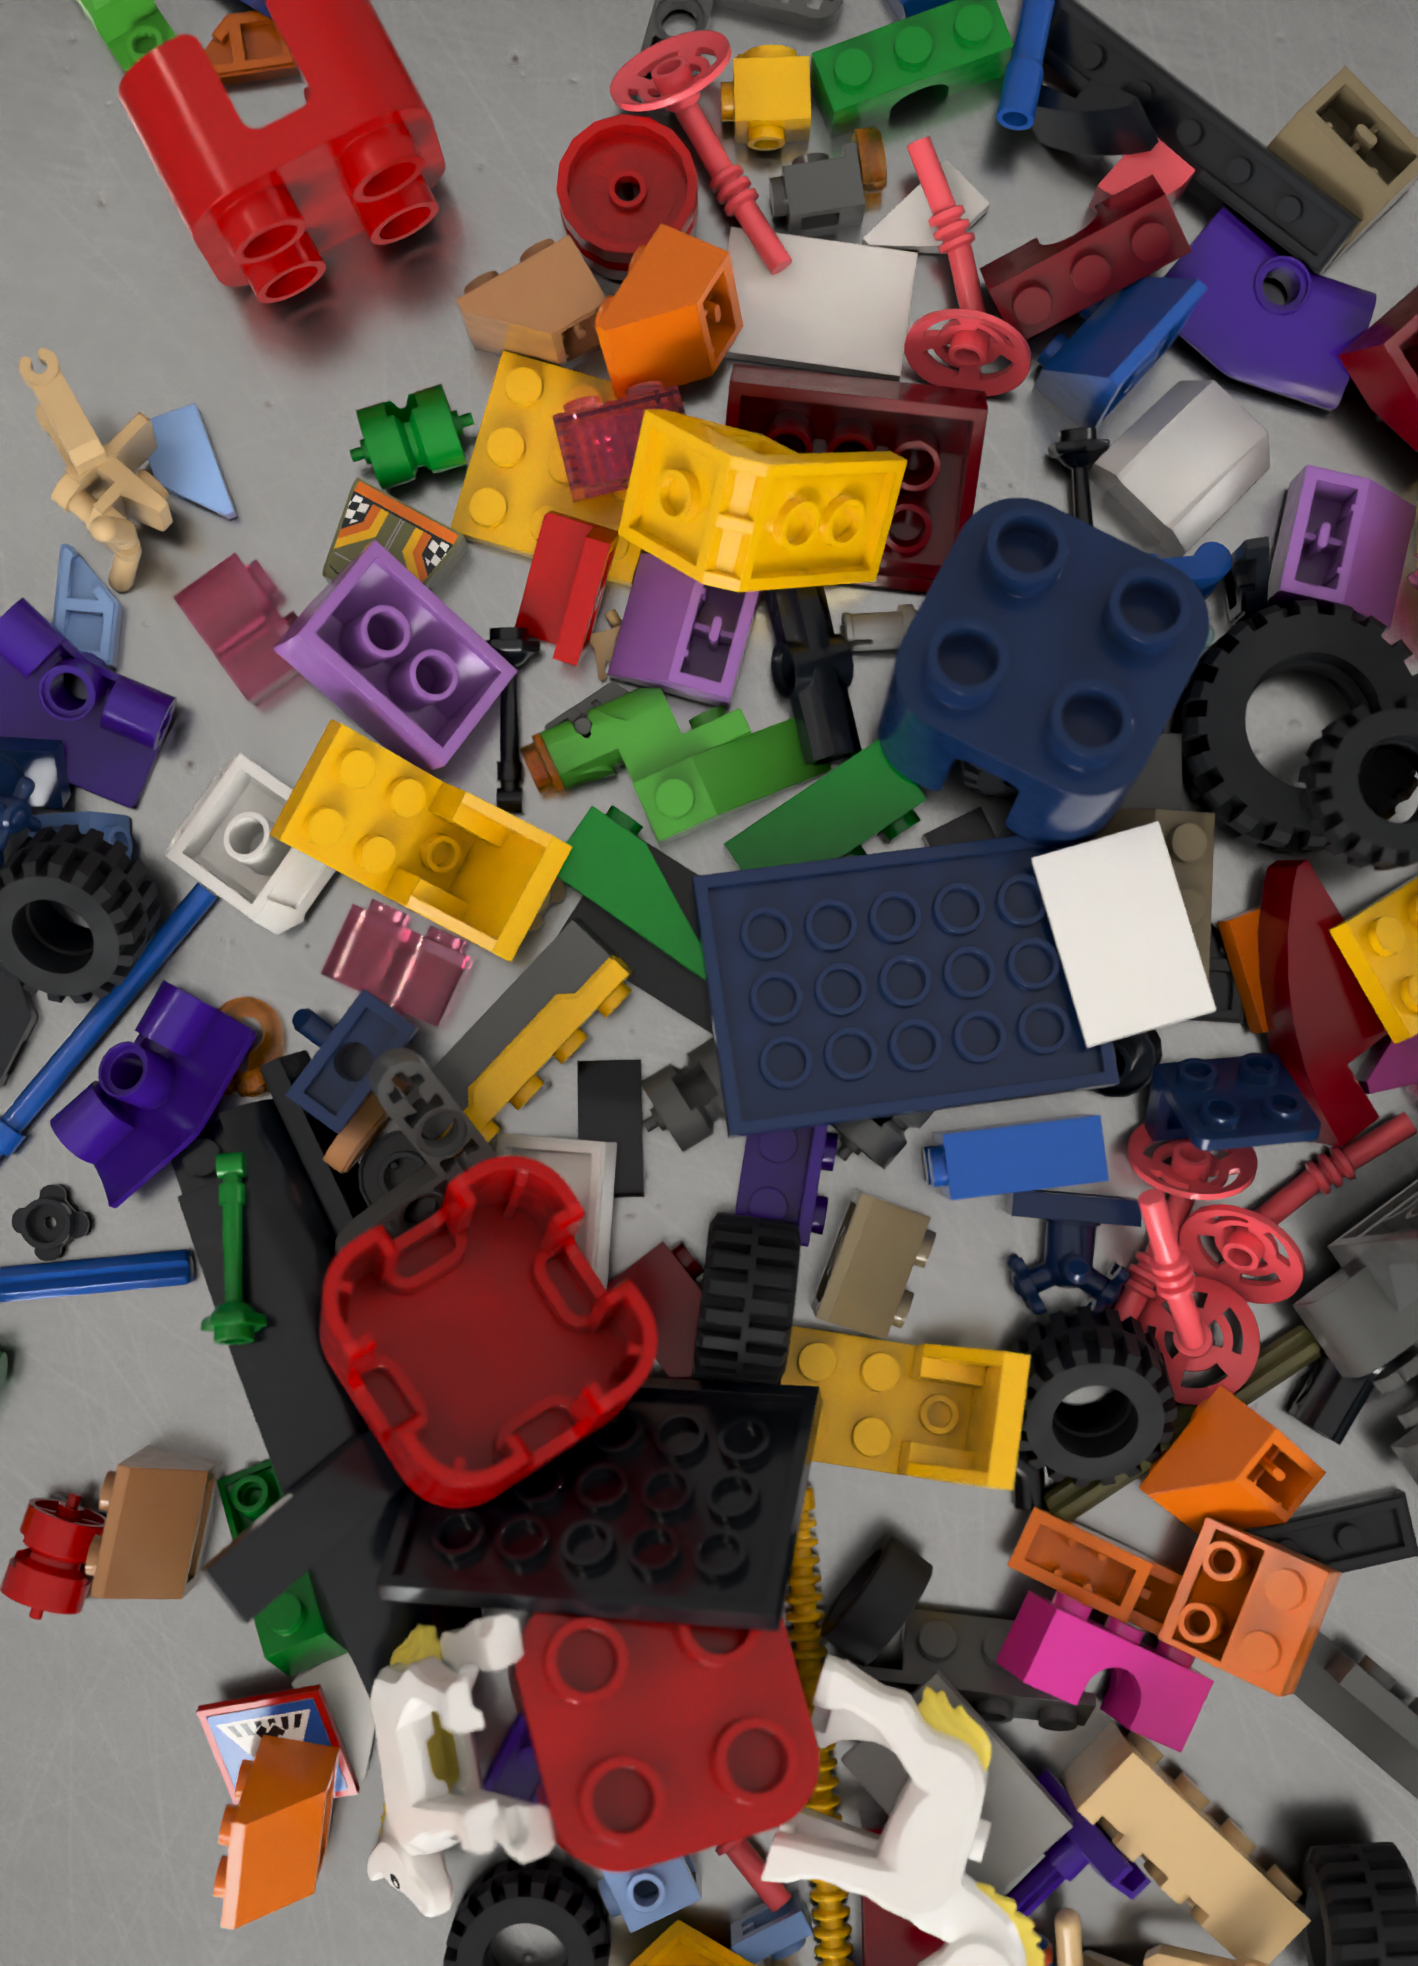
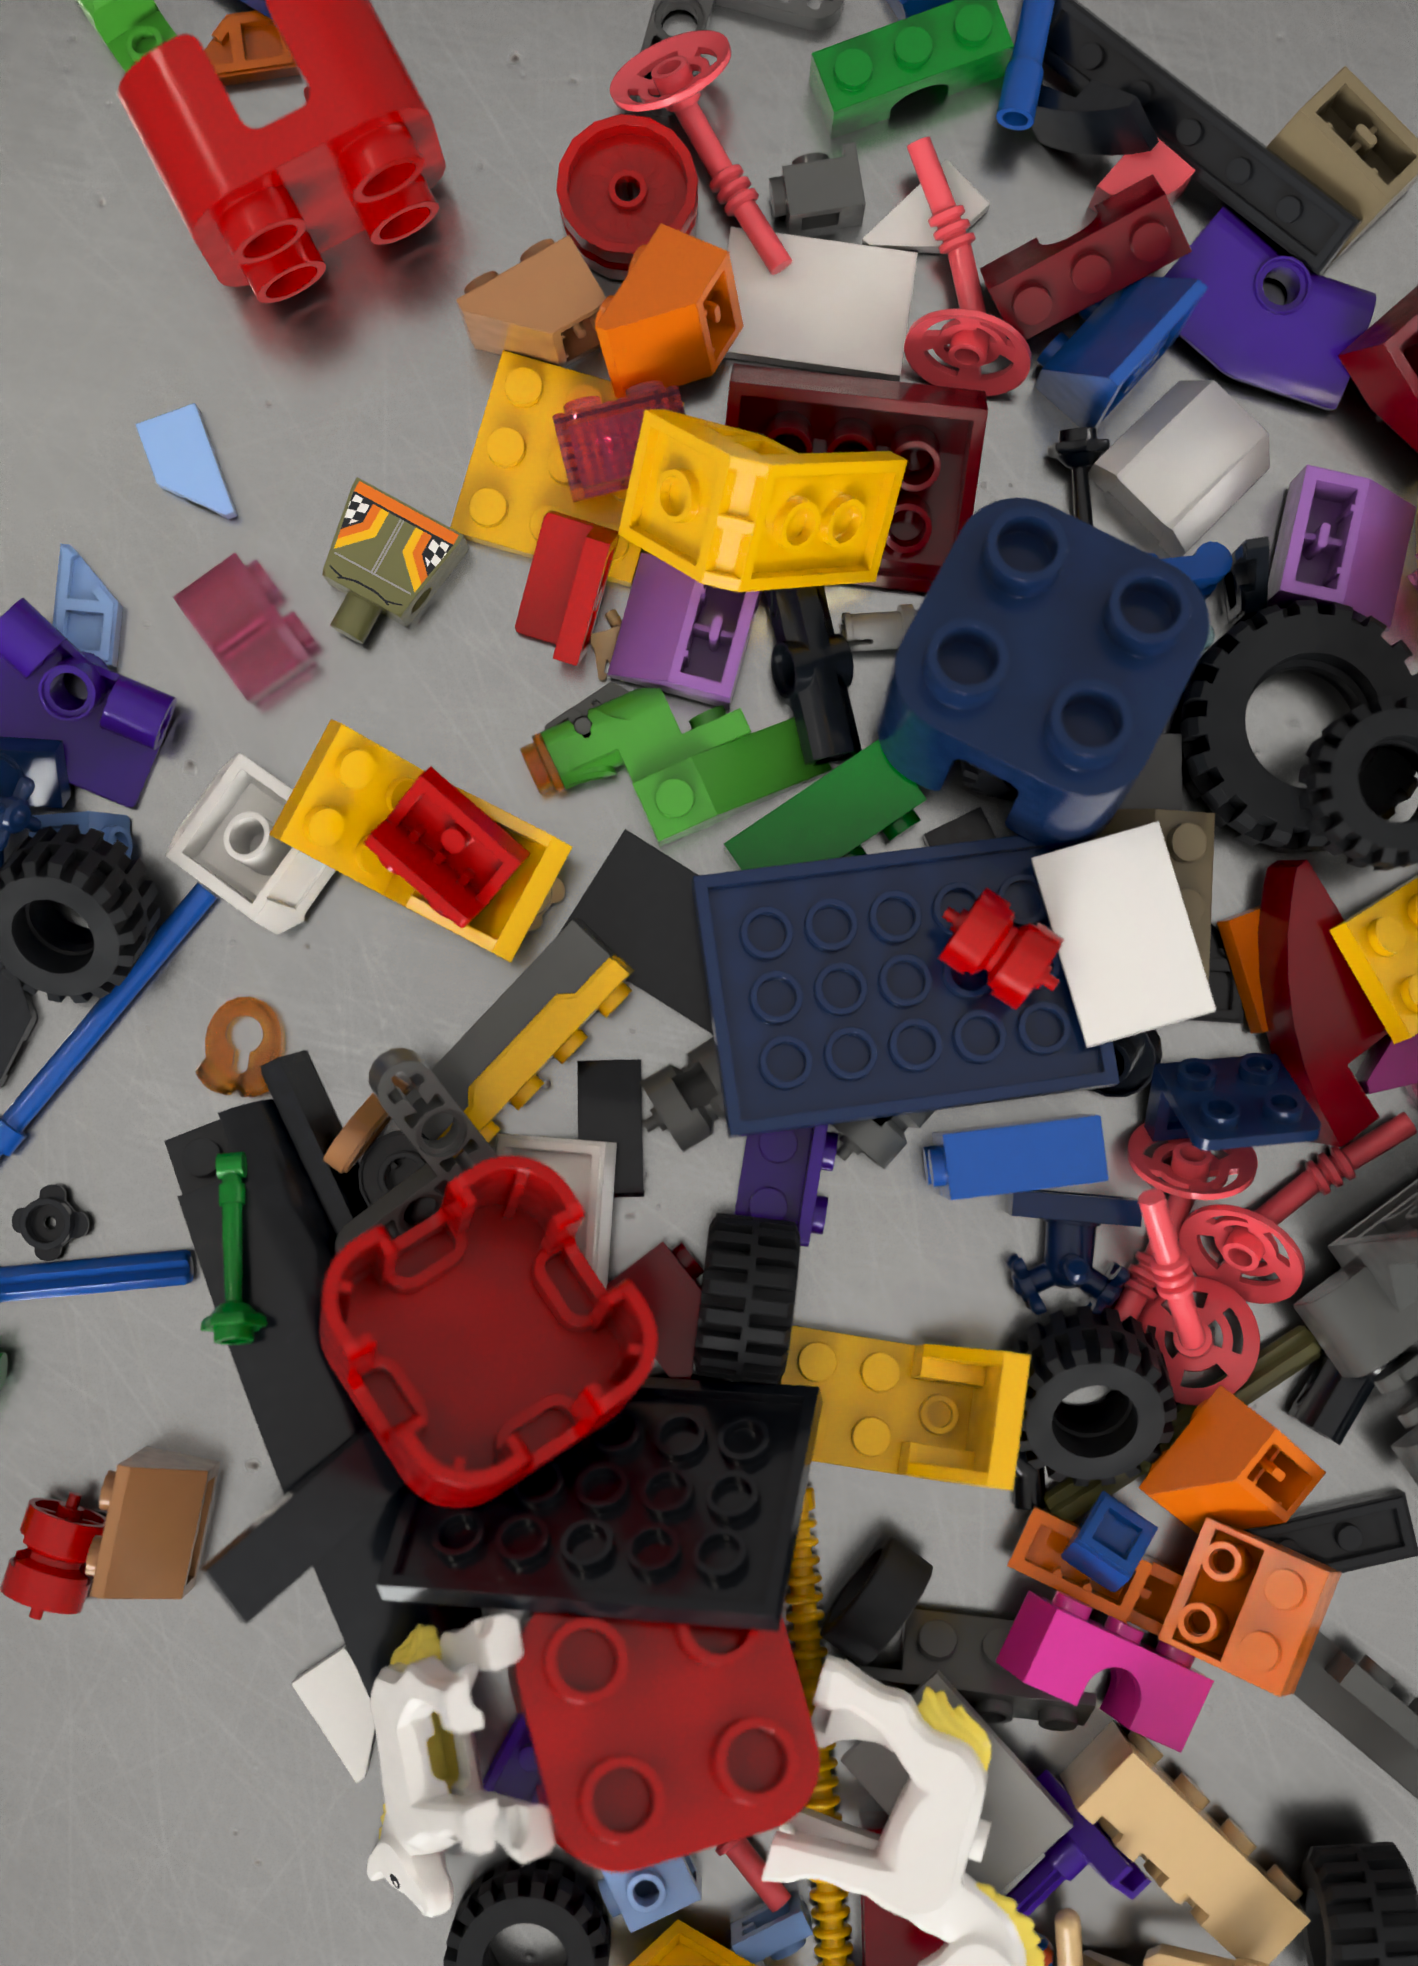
(100, 478): tan piece -> none
(154, 1091): dark purple panel -> none
(276, 1829): orange slope -> none
(296, 1714): piece -> none
(298, 1625): green slope -> none
(338, 1074): dark blue piece -> none
(396, 659): medium lavender slope -> none
(398, 964): clear pink brick -> none
(411, 437): green wheel -> none
(446, 848): none -> red bracket
(516, 648): black piece -> none
(624, 880): green slope -> none
(768, 97): yellow brick -> none
(871, 158): clear orange tile -> none
(872, 1265): dark tan slope -> none
(1012, 956): none -> red wheel
(1109, 1542): none -> blue slope

